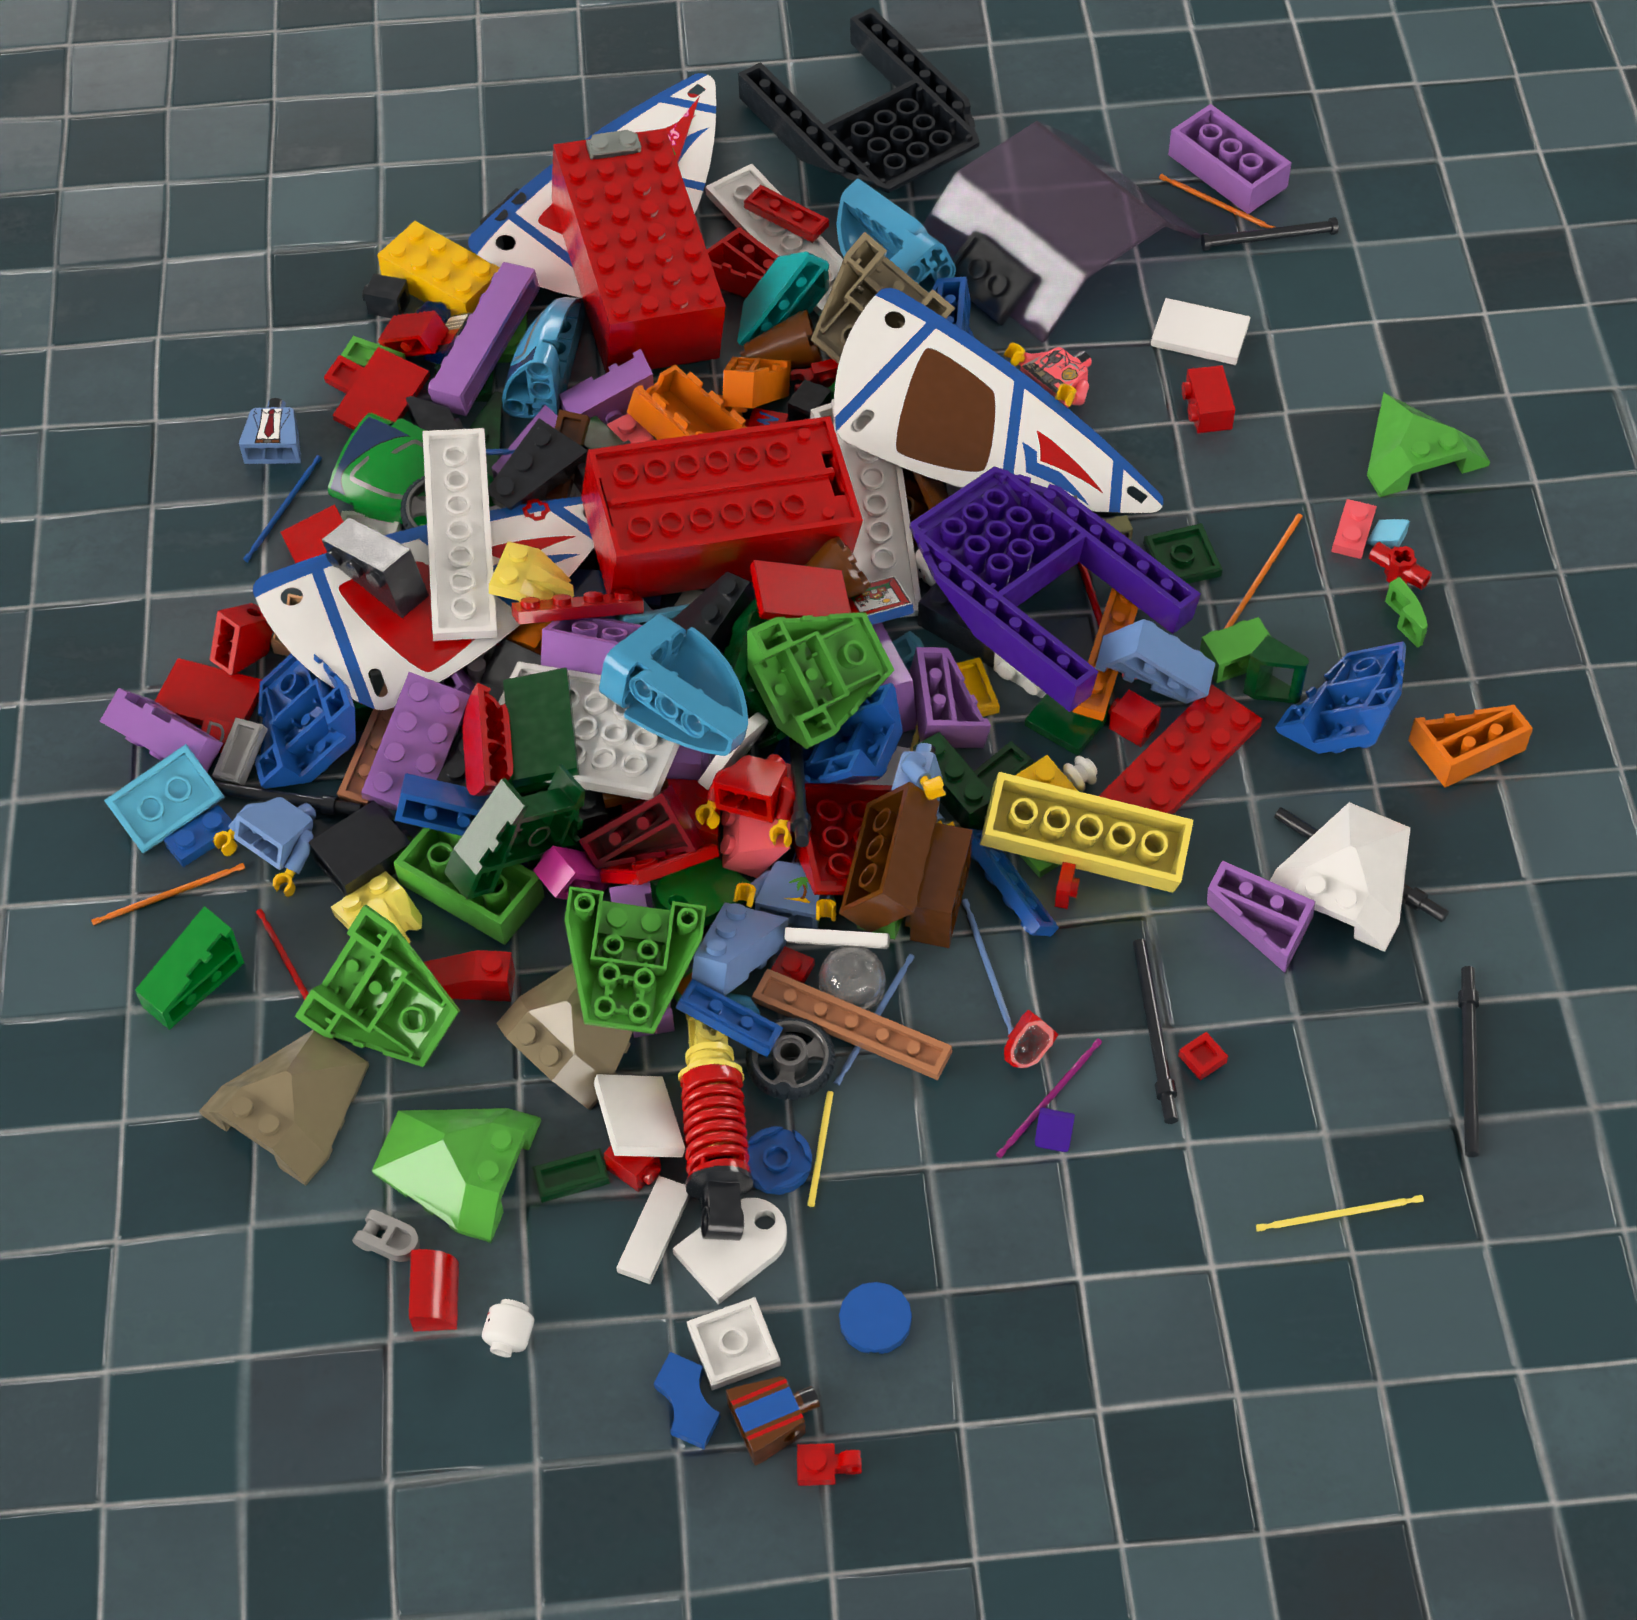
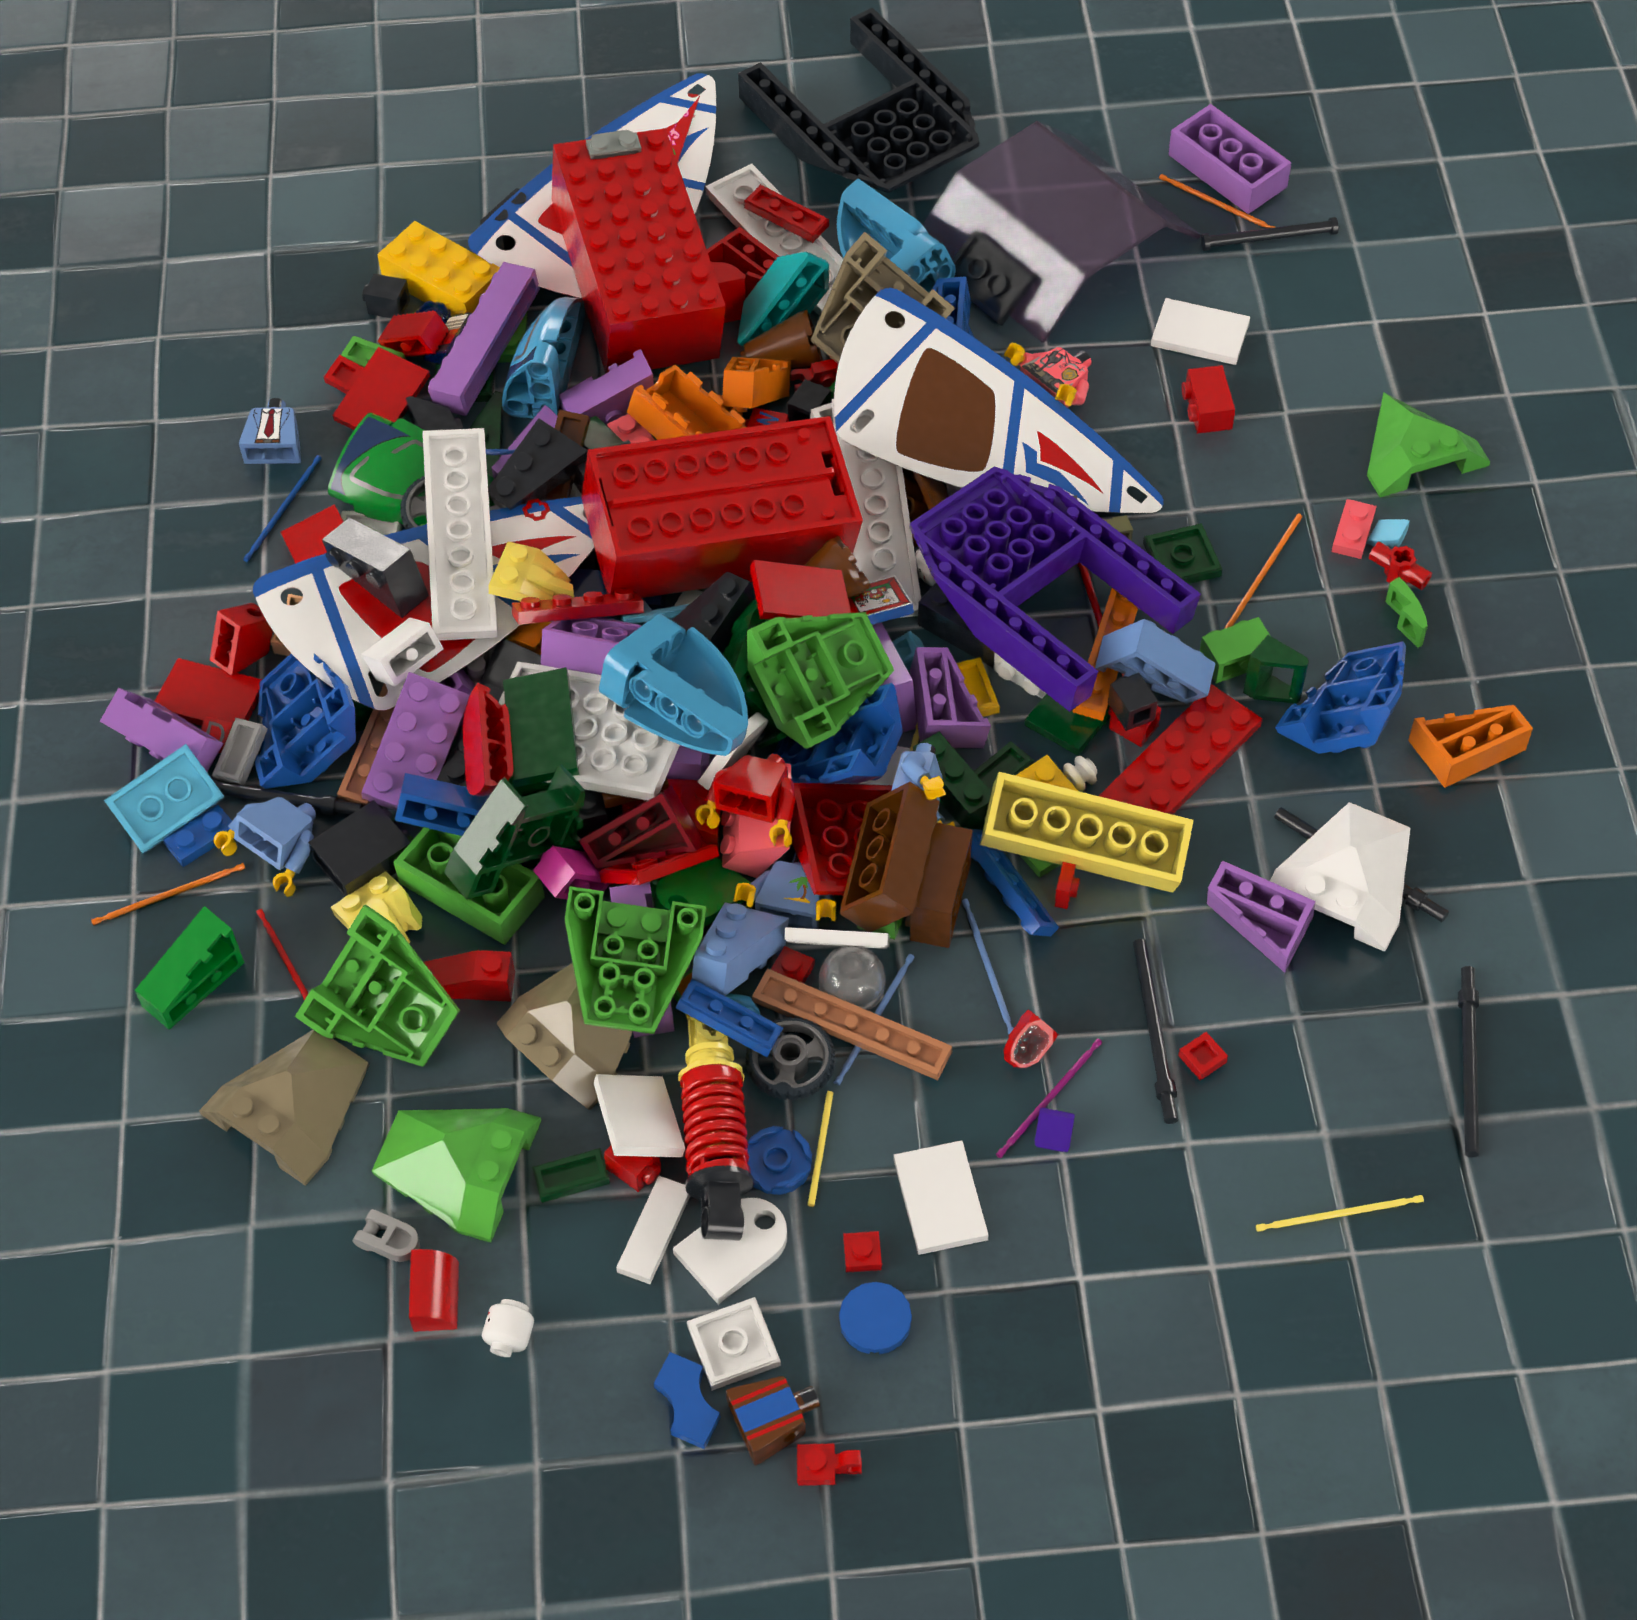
(402, 651): none -> white brick
(732, 287): none -> red brick
(800, 818): black bar -> none
(862, 1251): none -> red plate
(940, 1197): none -> white tile
(1132, 701): none -> black brick

